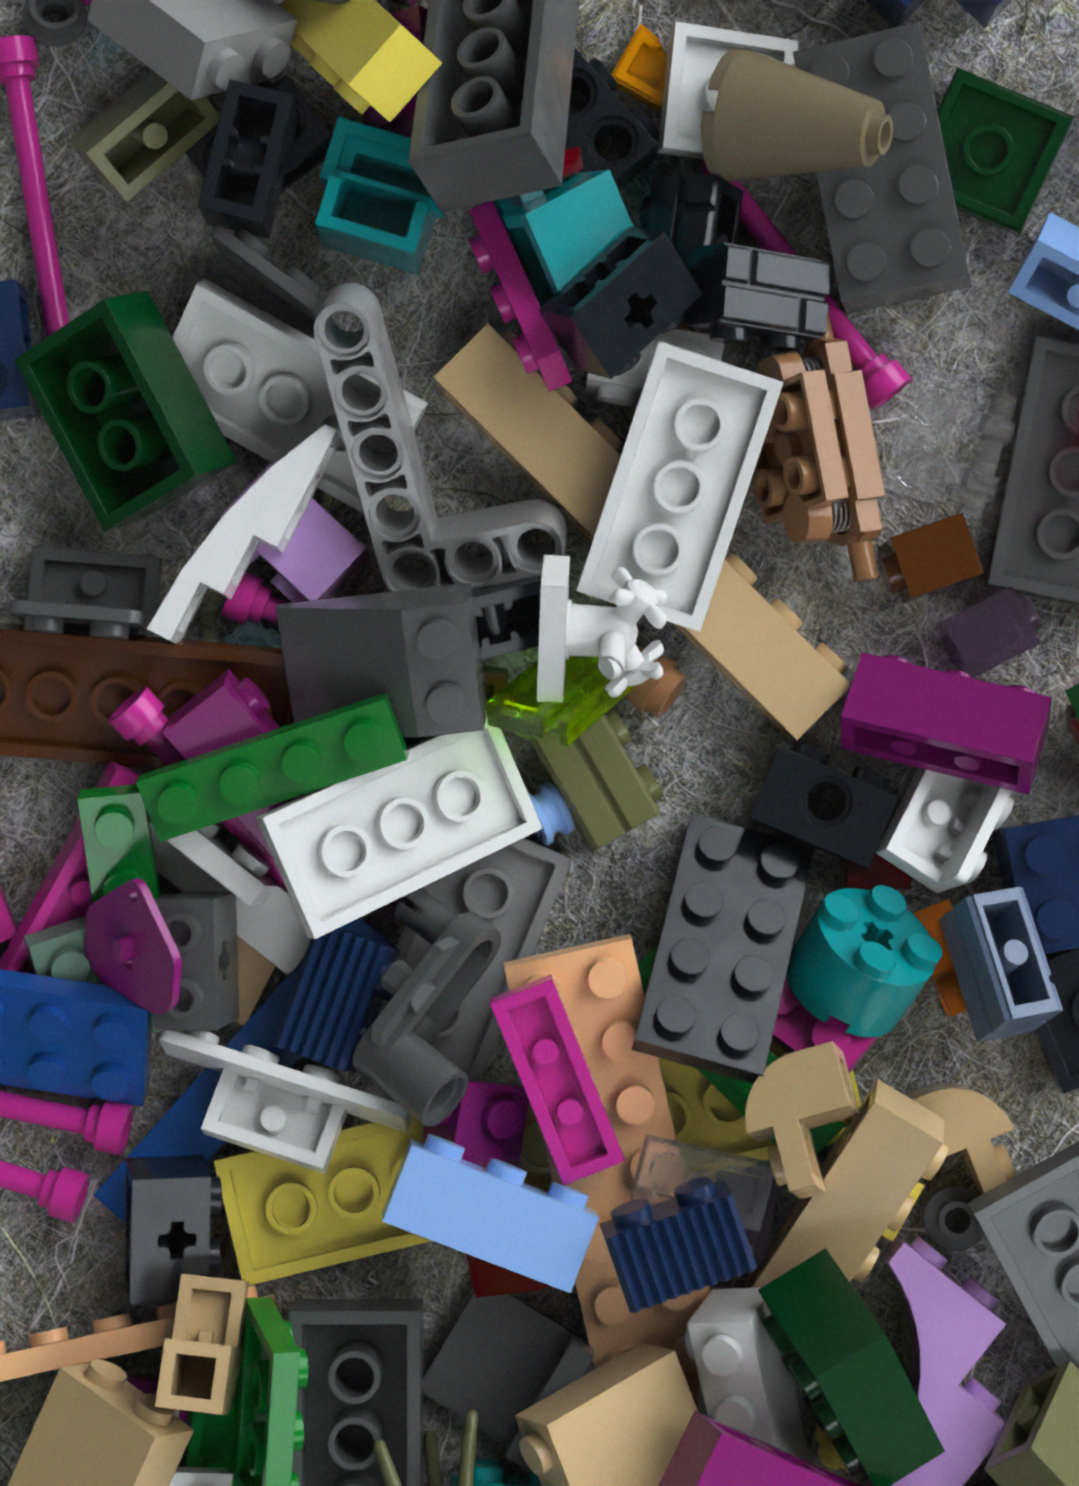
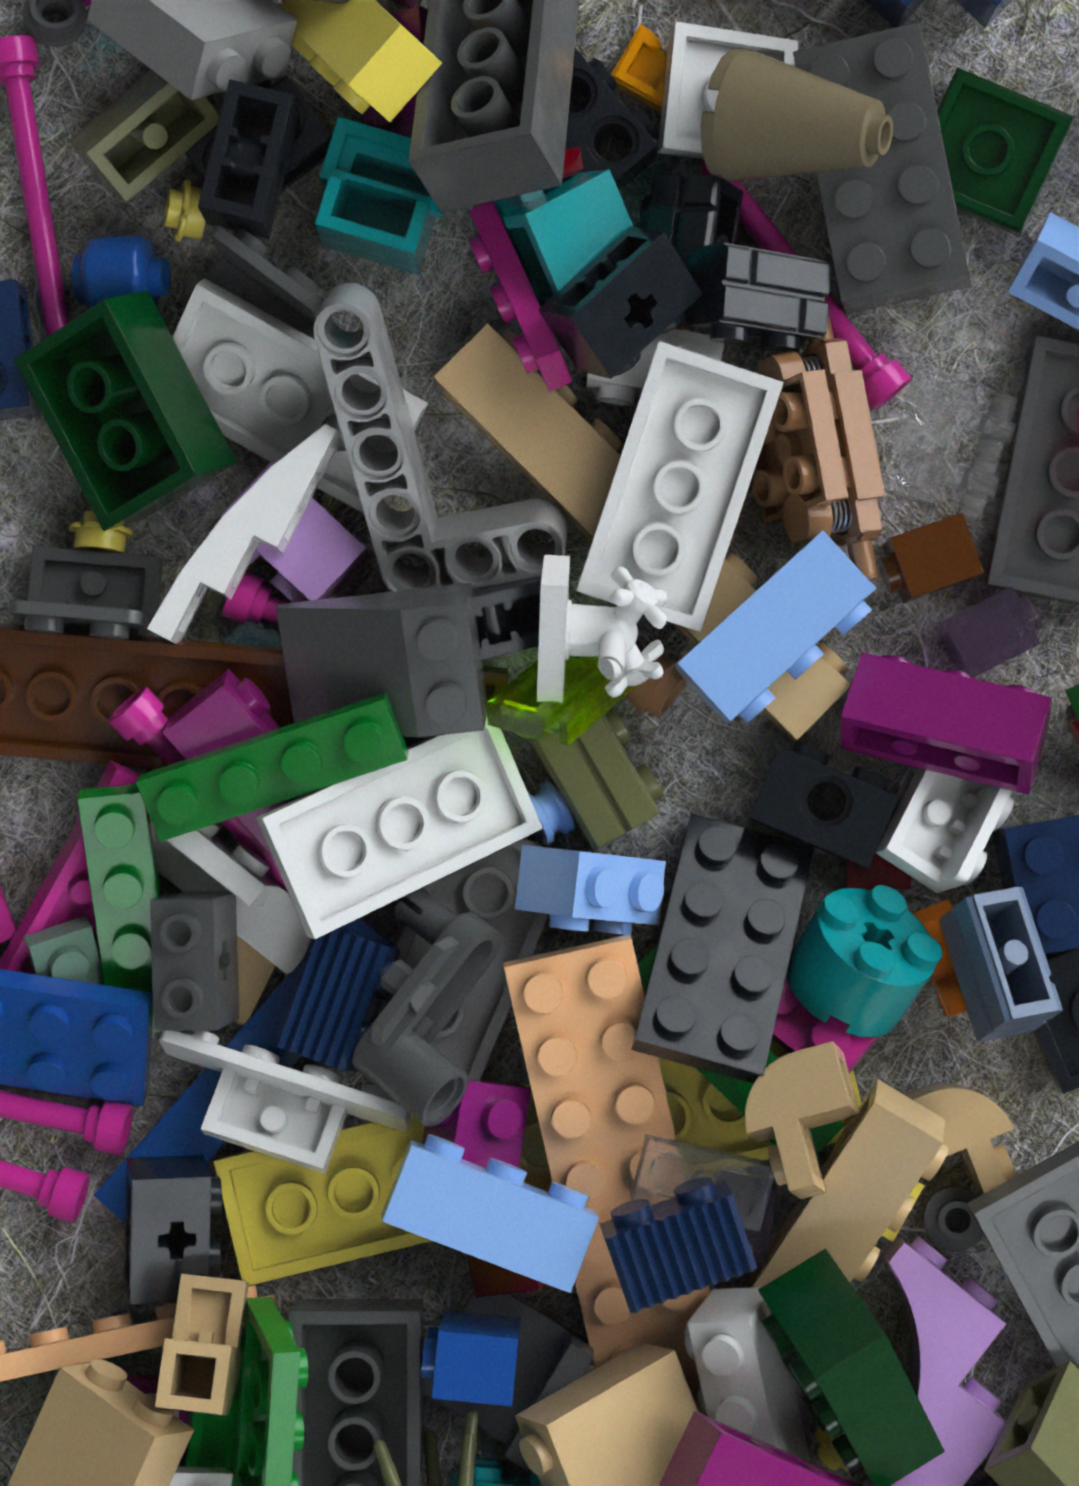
(91, 537): none -> light yellow plate
(119, 267): none -> blue head
(133, 947): magenta piece -> none
(183, 212): none -> light yellow plate
(472, 1357): none -> blue brick
(557, 1079): dark pink plate -> none
(590, 886): none -> light blue brick
(777, 630): none -> light blue brick

